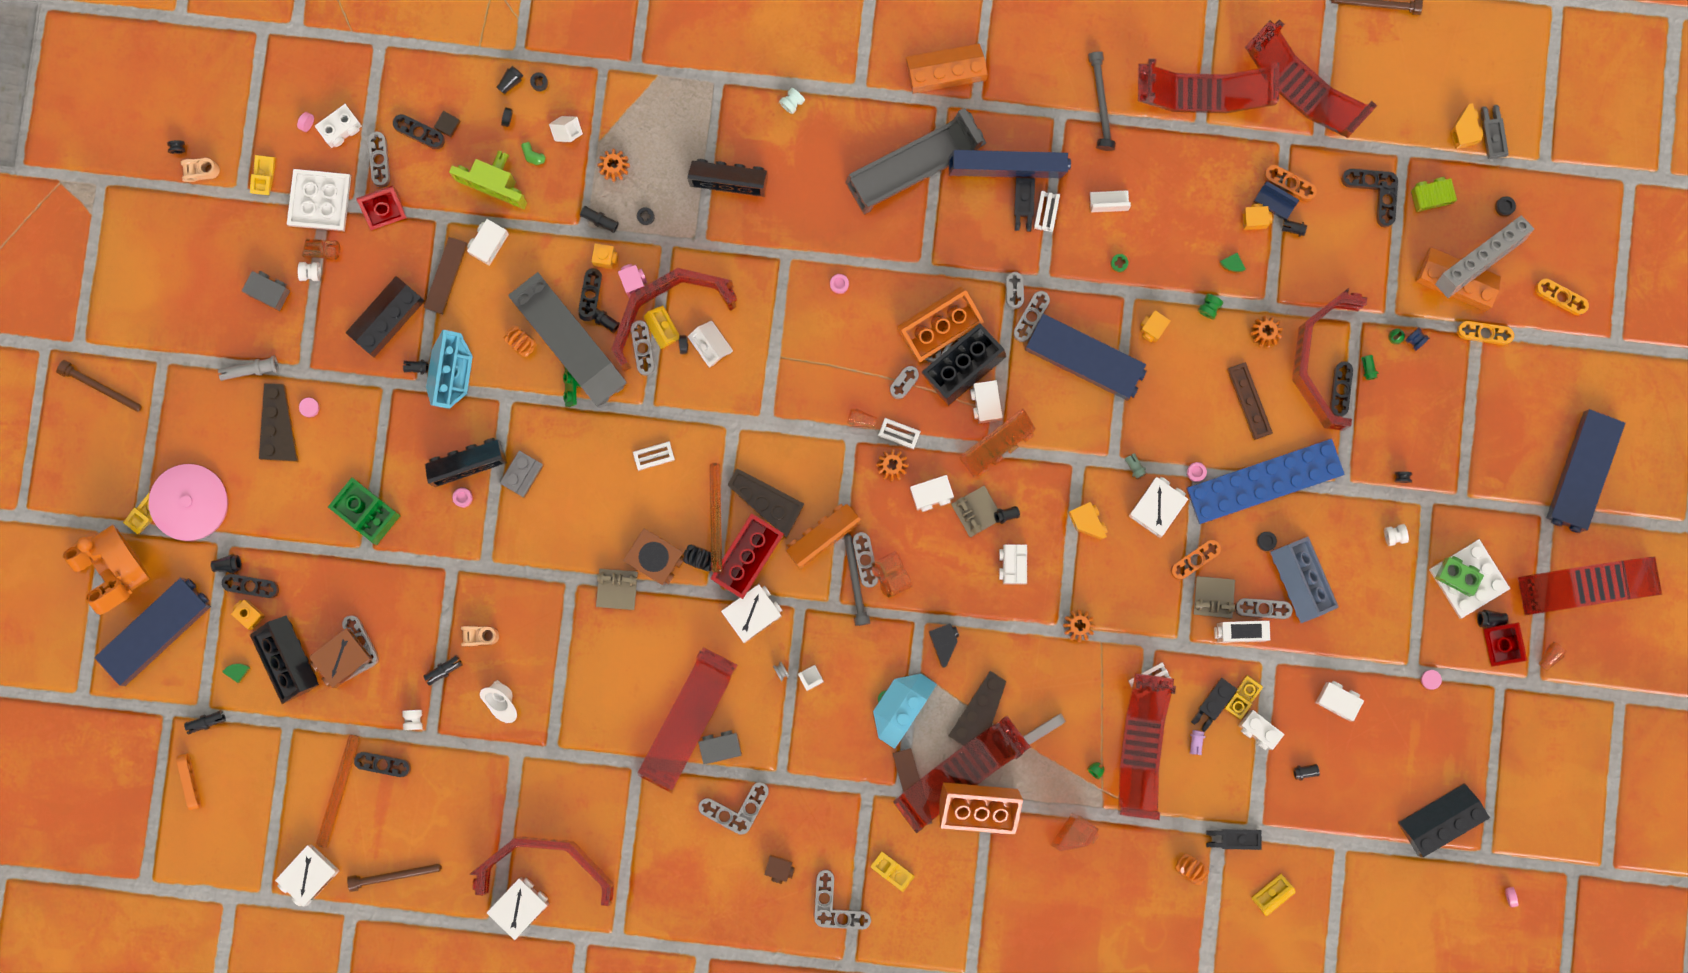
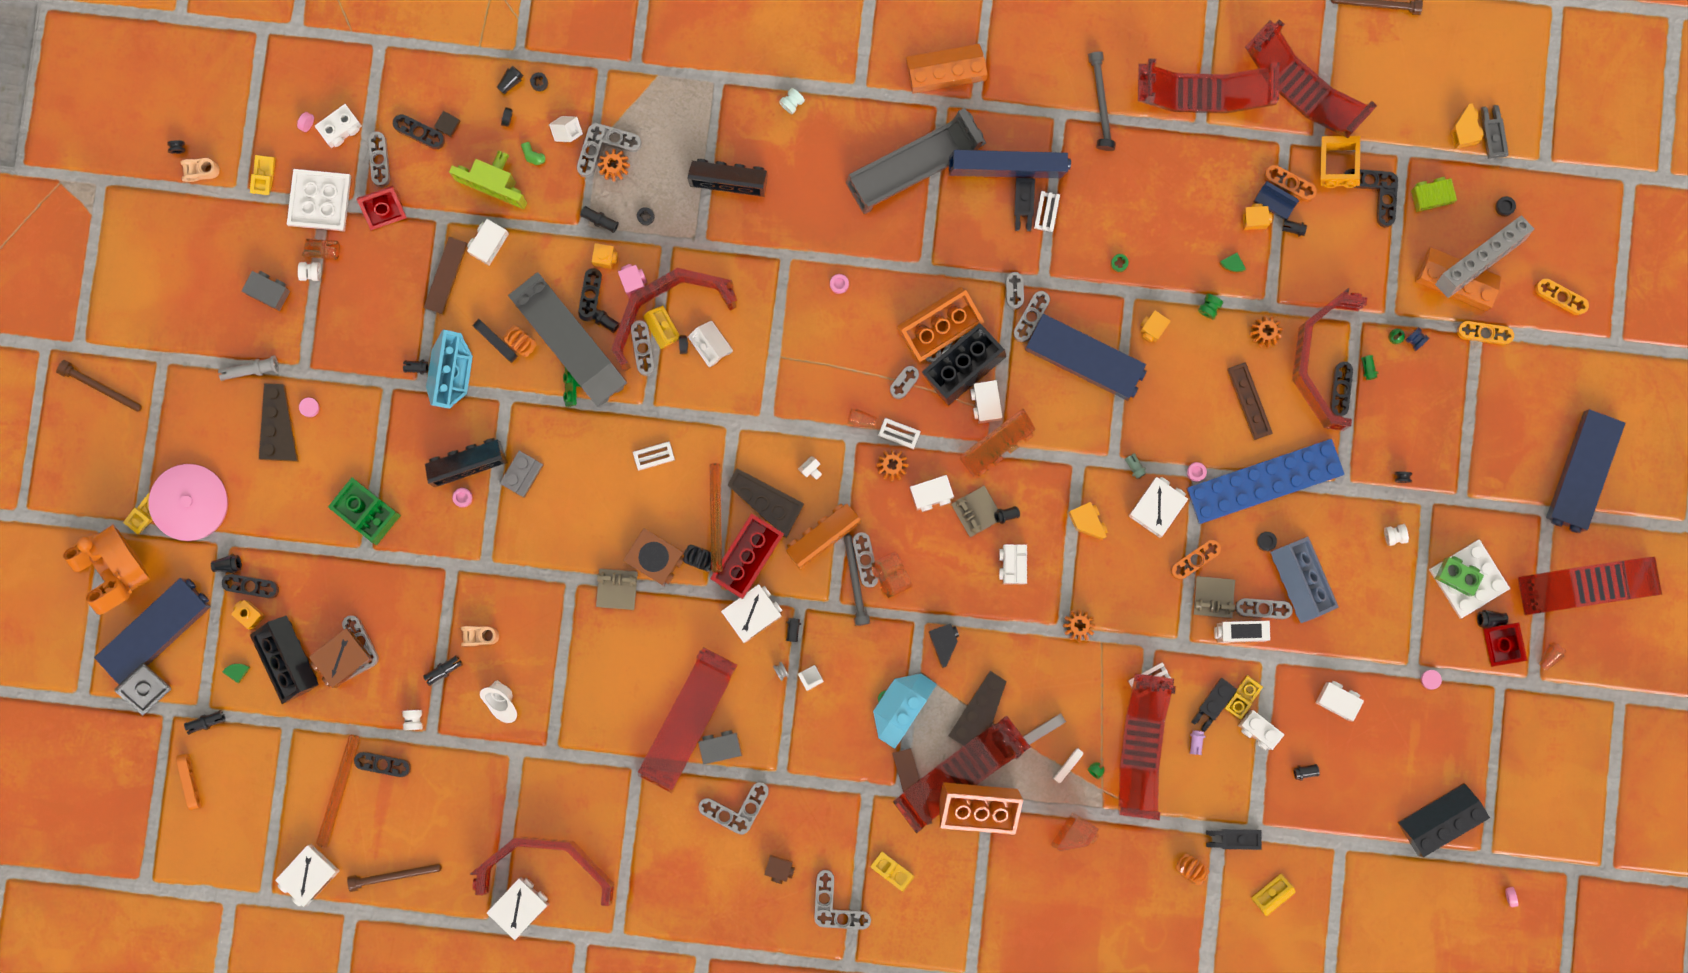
(142, 689): none -> tile
(385, 316): black slope -> none
(495, 340): none -> black beam
(604, 139): none -> light grey beam
(793, 629): none -> black pin
(810, 467): none -> white tile
(1068, 765): none -> white tile
(1109, 201): white panel -> none
(1332, 143): none -> light orange window

